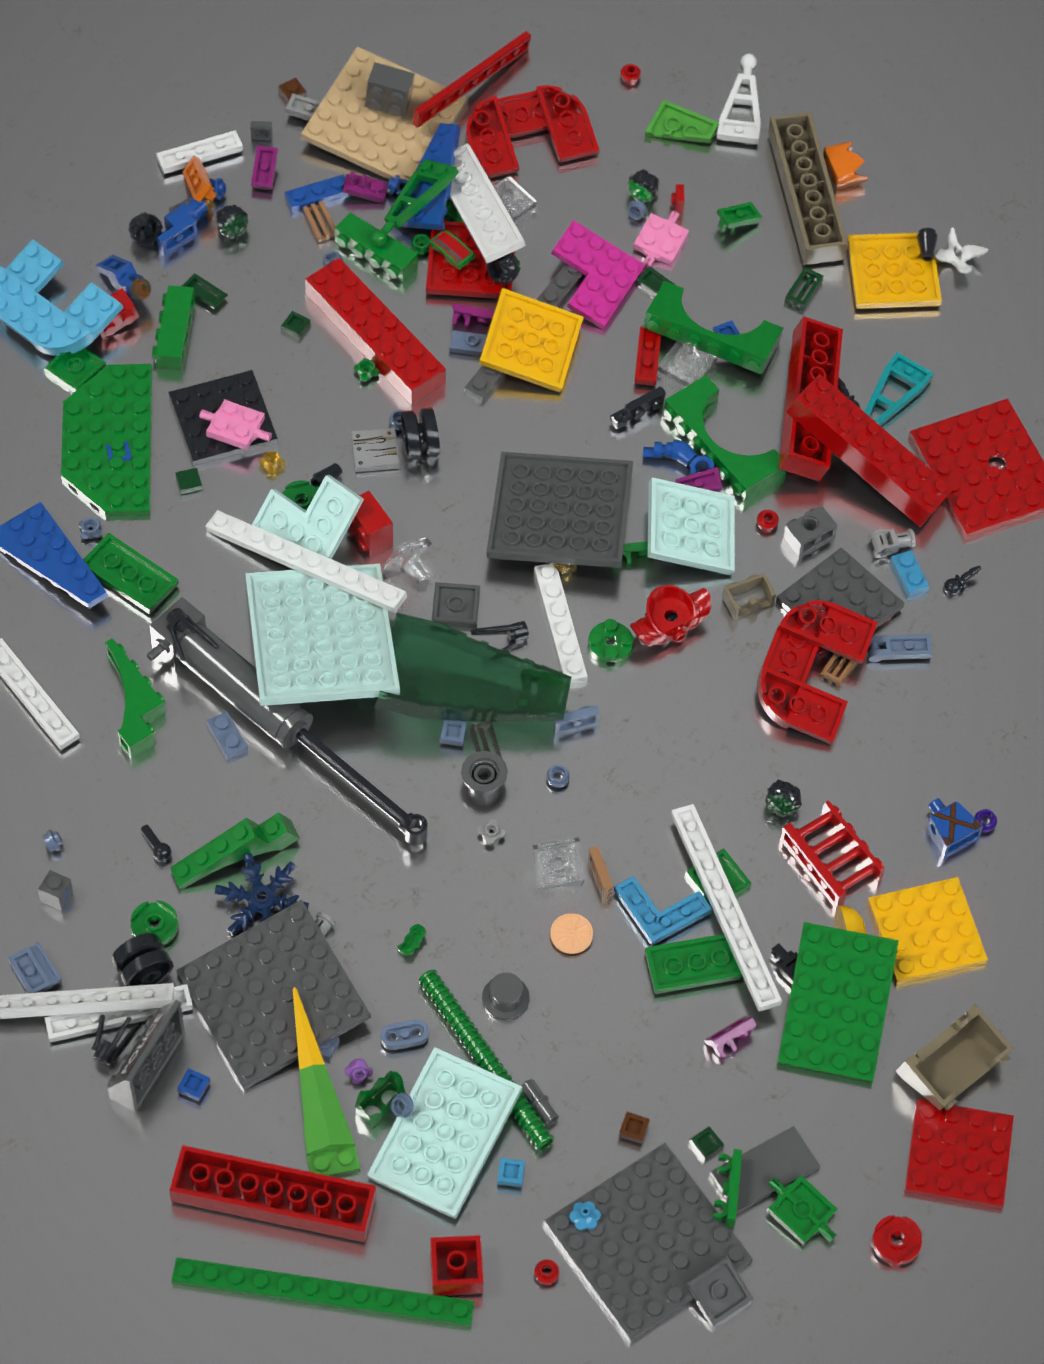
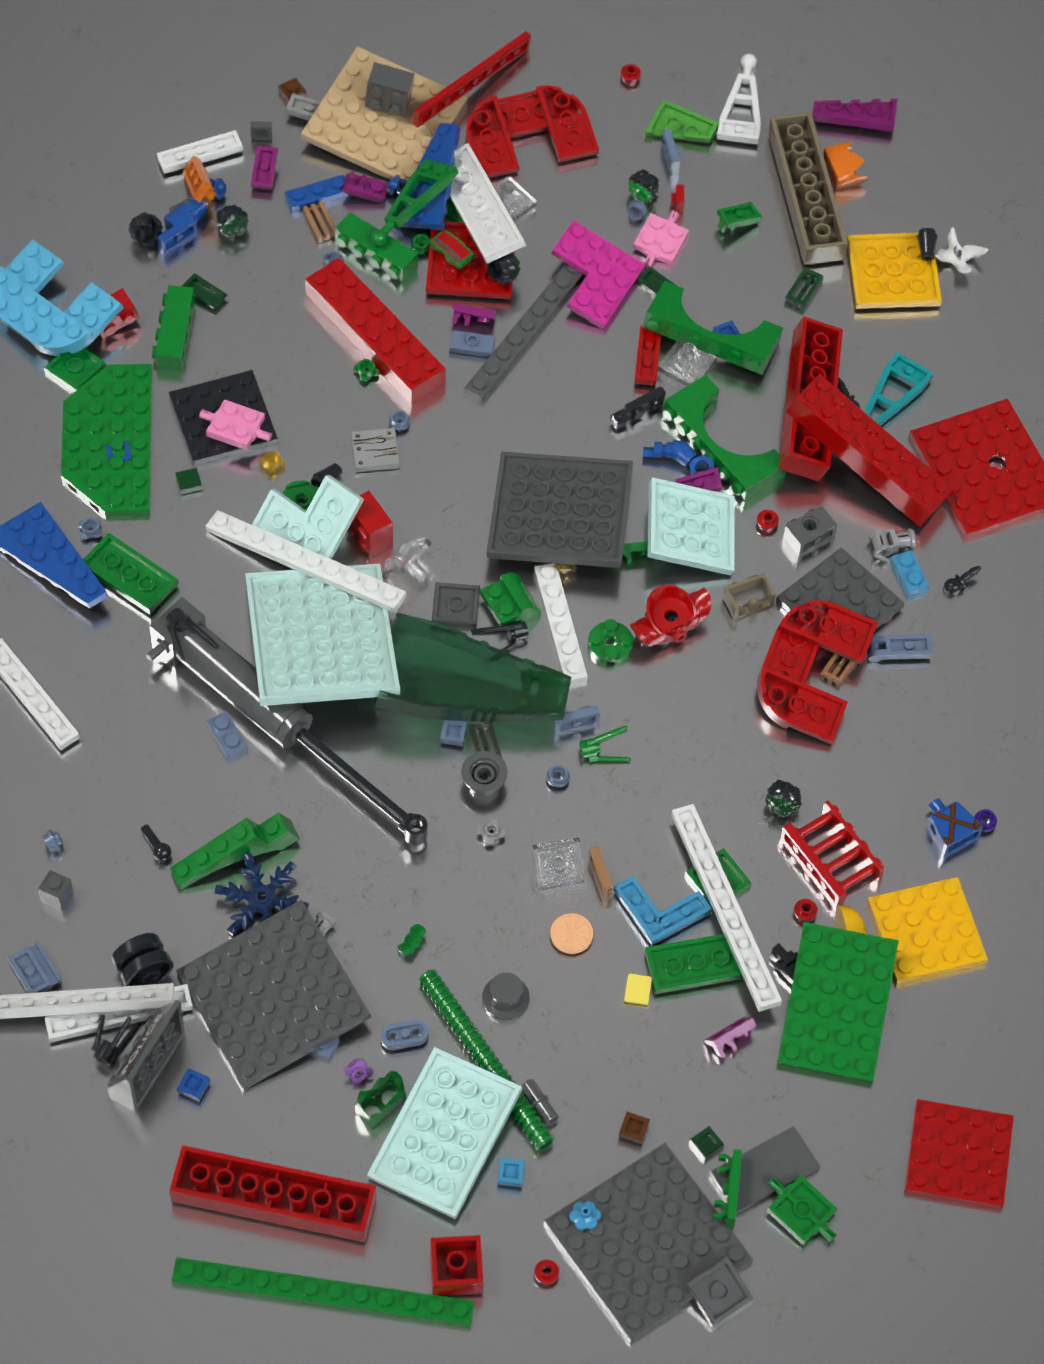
(123, 275): blue plate -> none
(141, 702): green arch -> none
(155, 911): green plate -> none
(295, 324): dark green tile -> none
(327, 1134): bright green plate -> none
(402, 1105): sand blue plate -> none
(421, 433): black wheel -> none
(510, 600): none -> green brick
(531, 340): yellow plate -> none
(591, 747): none -> green plant
(637, 989): none -> light yellow slope
(671, 151): none -> sand blue plate
(803, 915): none -> red plate
(864, 115): none -> magenta wing
(897, 1254): red plate -> none
(955, 1059): dark tan windscreen -> none

